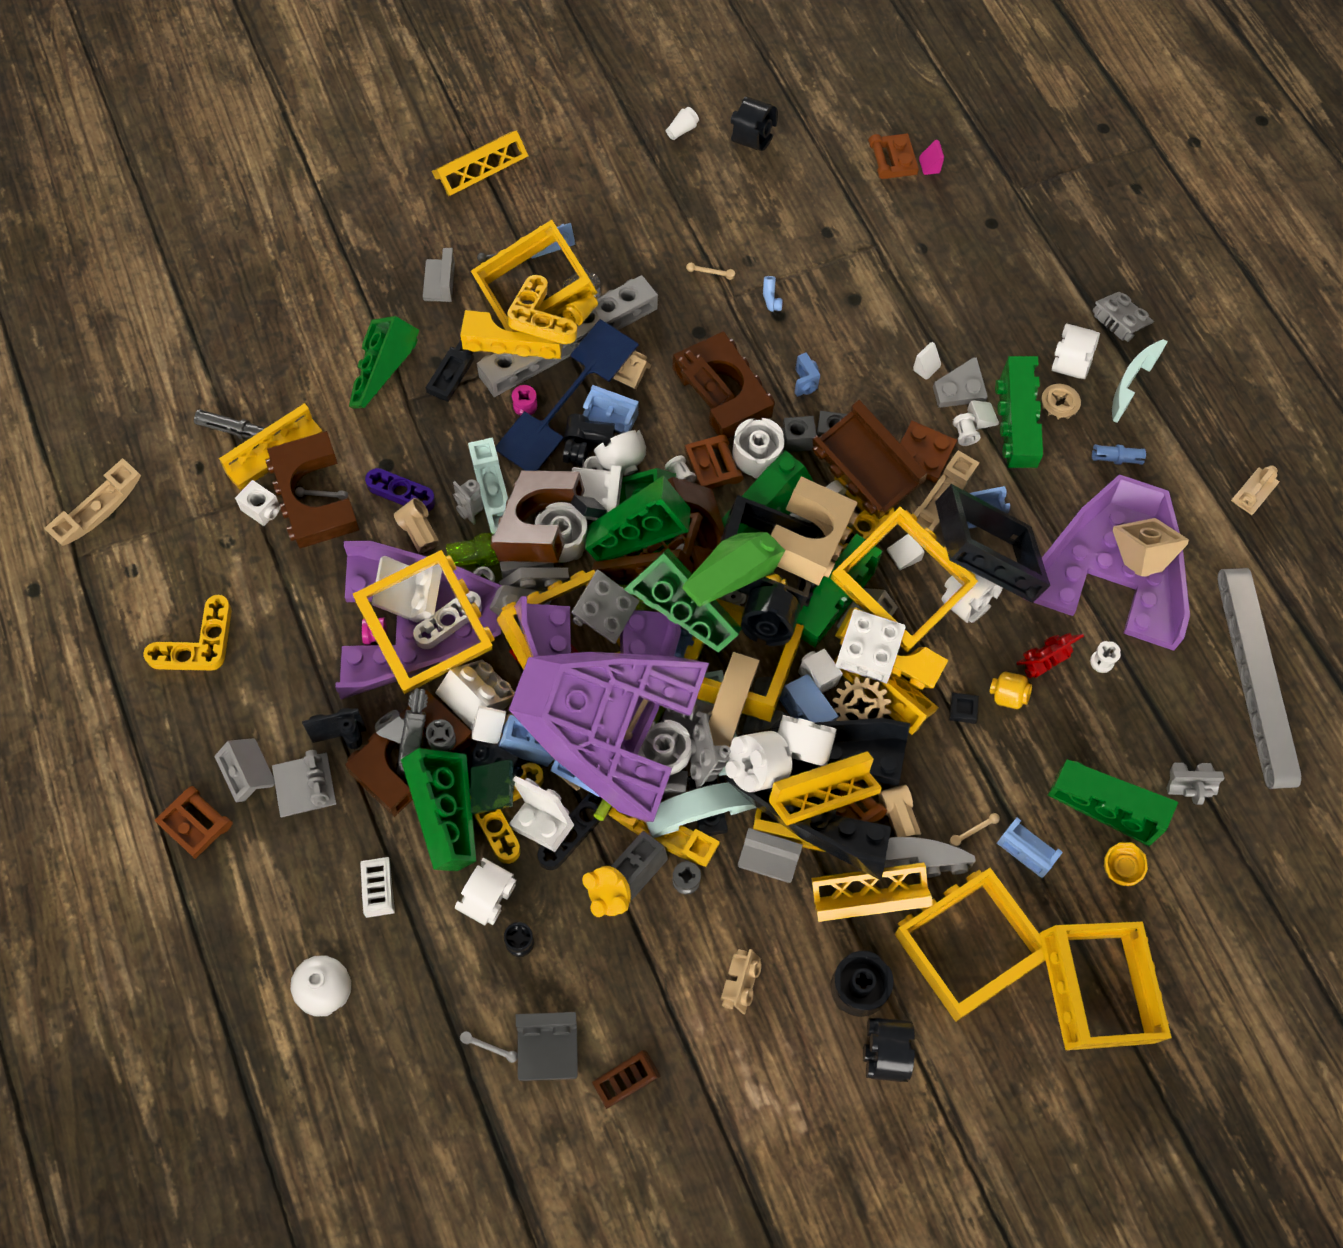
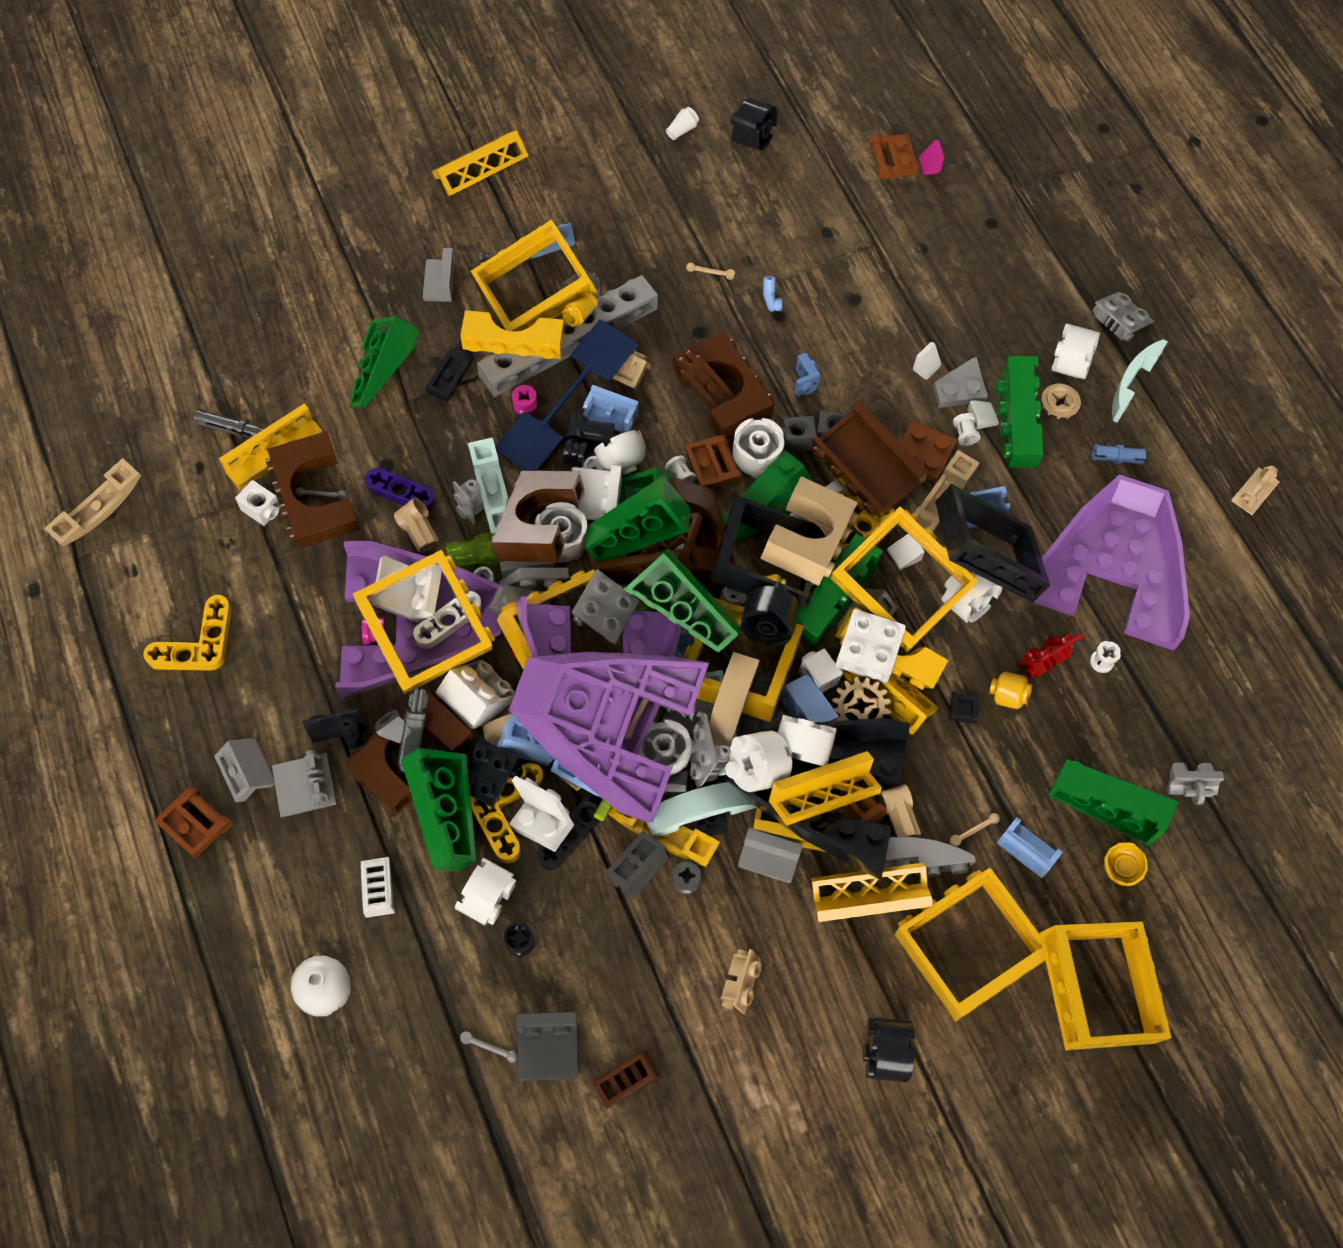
(440, 730): dark grey wheel -> none
(488, 725): white slope -> none
(492, 786): clear green piece -> none
(521, 314): yellow beam -> none
(588, 506): black tile -> none
(607, 891): yellow piece -> none
(734, 565): bright green wedge -> none
(874, 974): black brick -> none
(1148, 545): tan slope -> none
(1259, 679): light grey beam -> none

